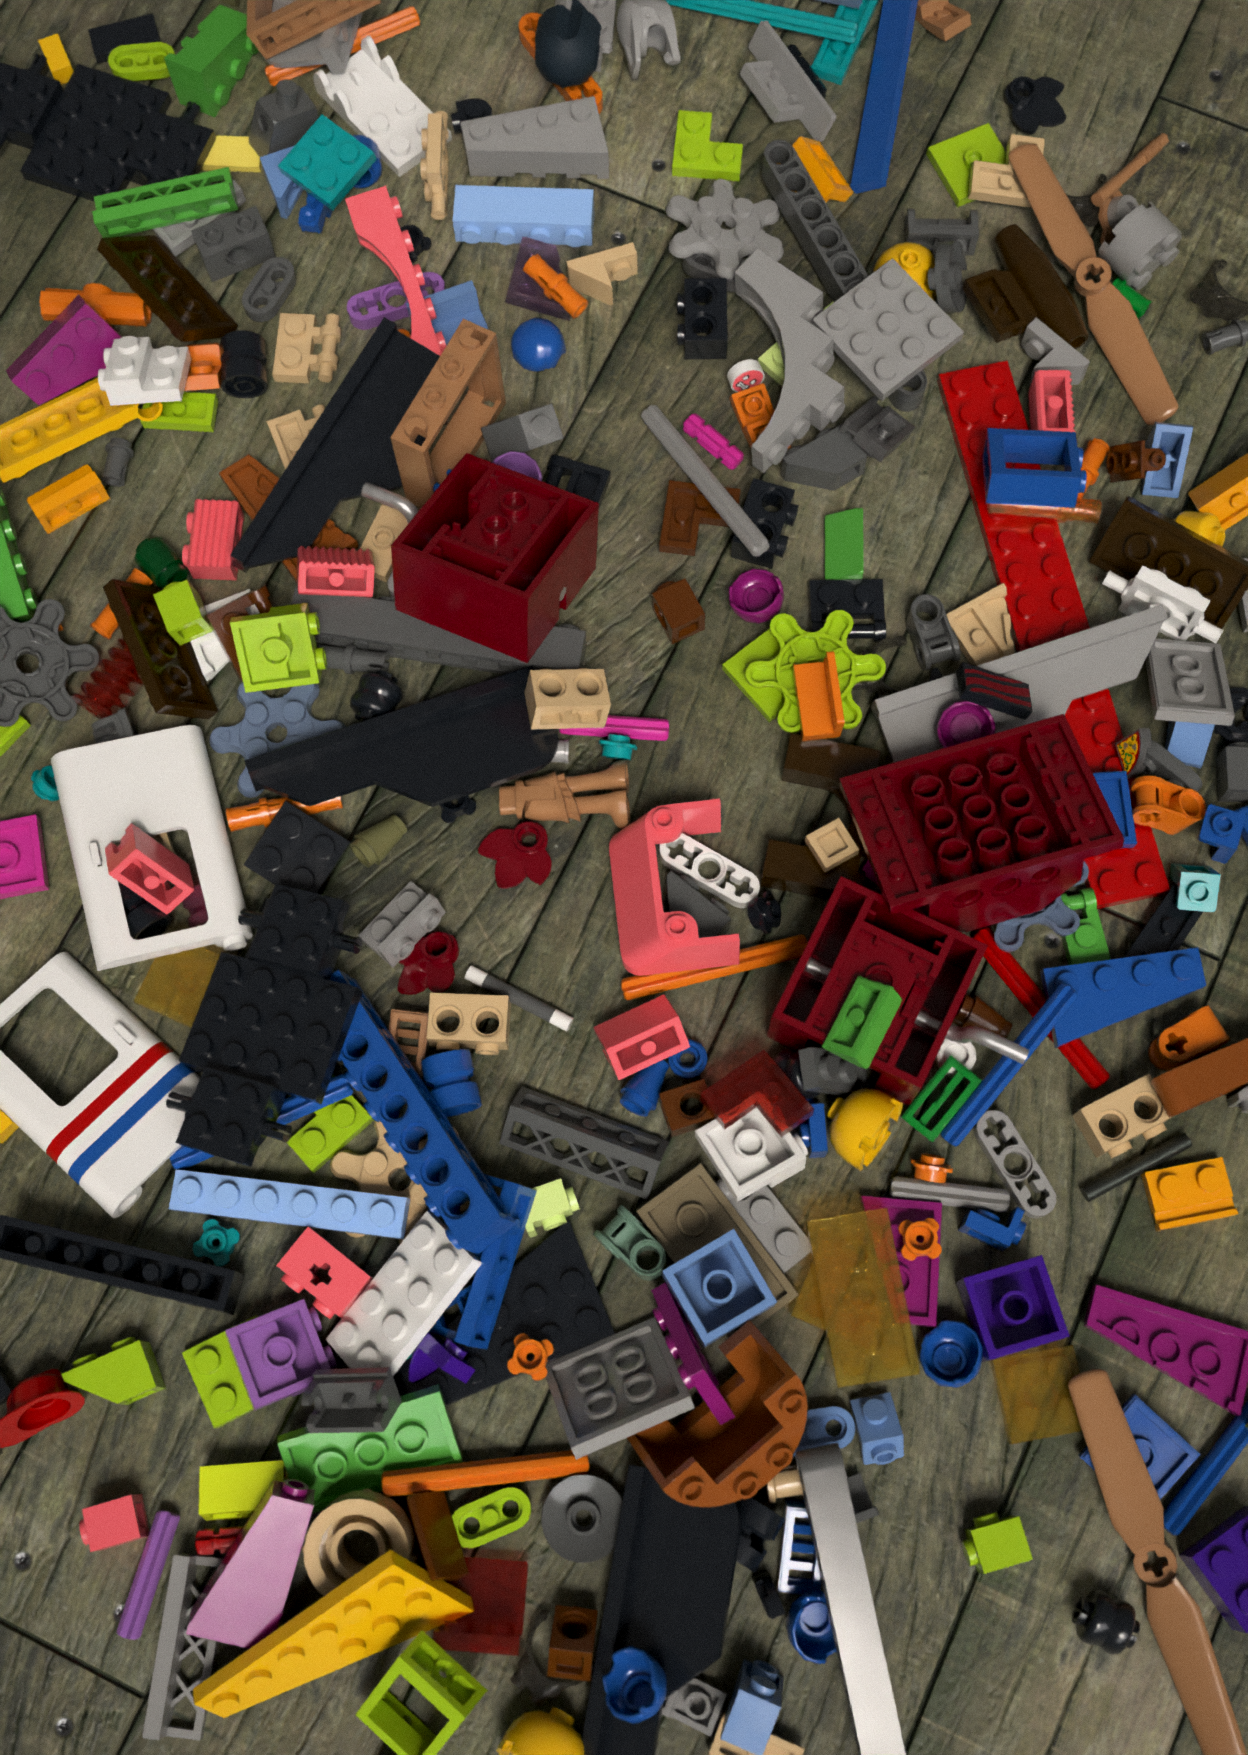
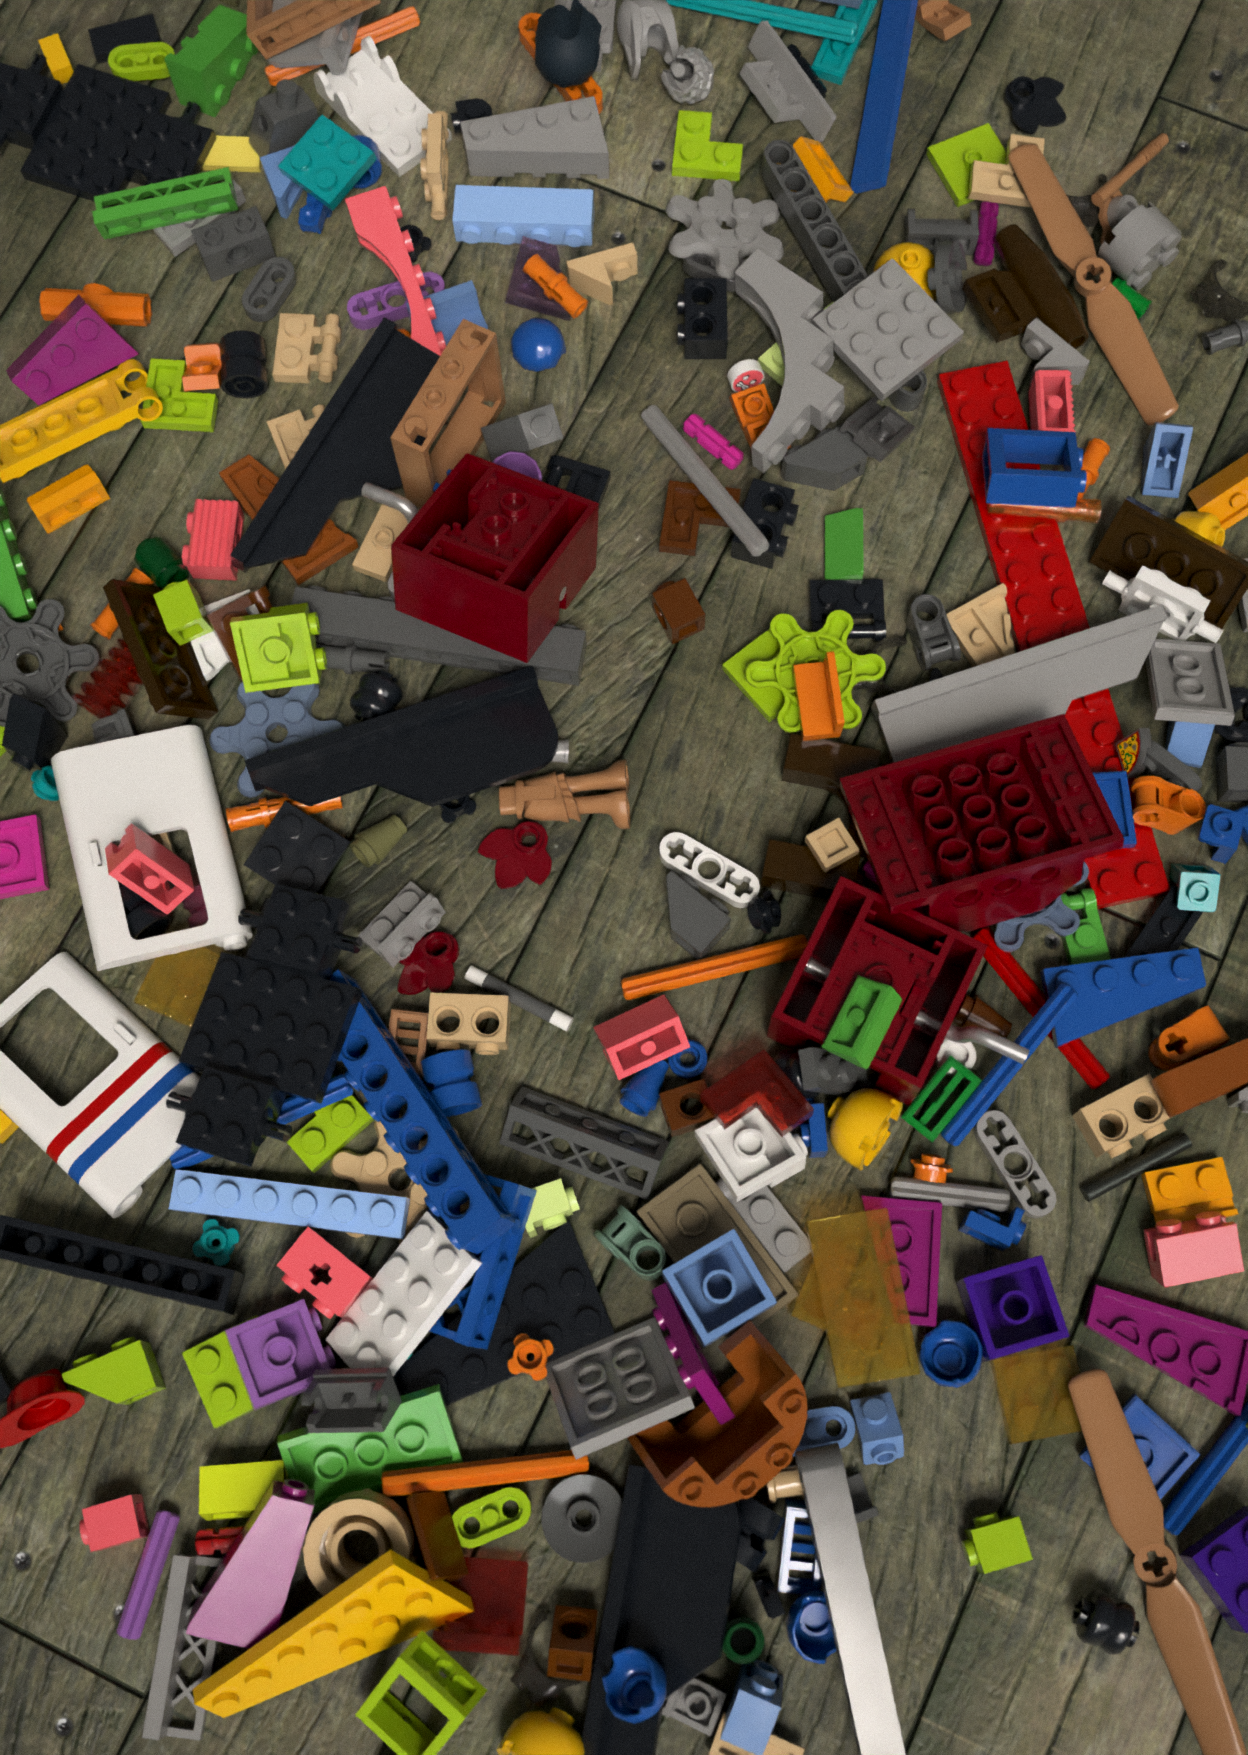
(31, 734): none -> black slope
(117, 460): dark grey pin -> none
(143, 374): white plate -> none
(167, 287): dark brown plate -> none
(335, 572): coral brick -> none
(435, 1353): dark purple plate -> none
(567, 698): tan brick -> none
(617, 747): teal plate -> none
(628, 726): dark pink axle -> none
(648, 936): coral windscreen -> none
(689, 76): none -> light grey piece
(743, 1639): none -> dark green brick
(756, 596): magenta hair -> none
(926, 1229): orange plate -> none
(963, 723): magenta hair -> none
(987, 231): none -> magenta axle
(994, 691): black tile -> none
(1132, 460): reddish brown hinge -> none
(1193, 1249): none -> coral brick

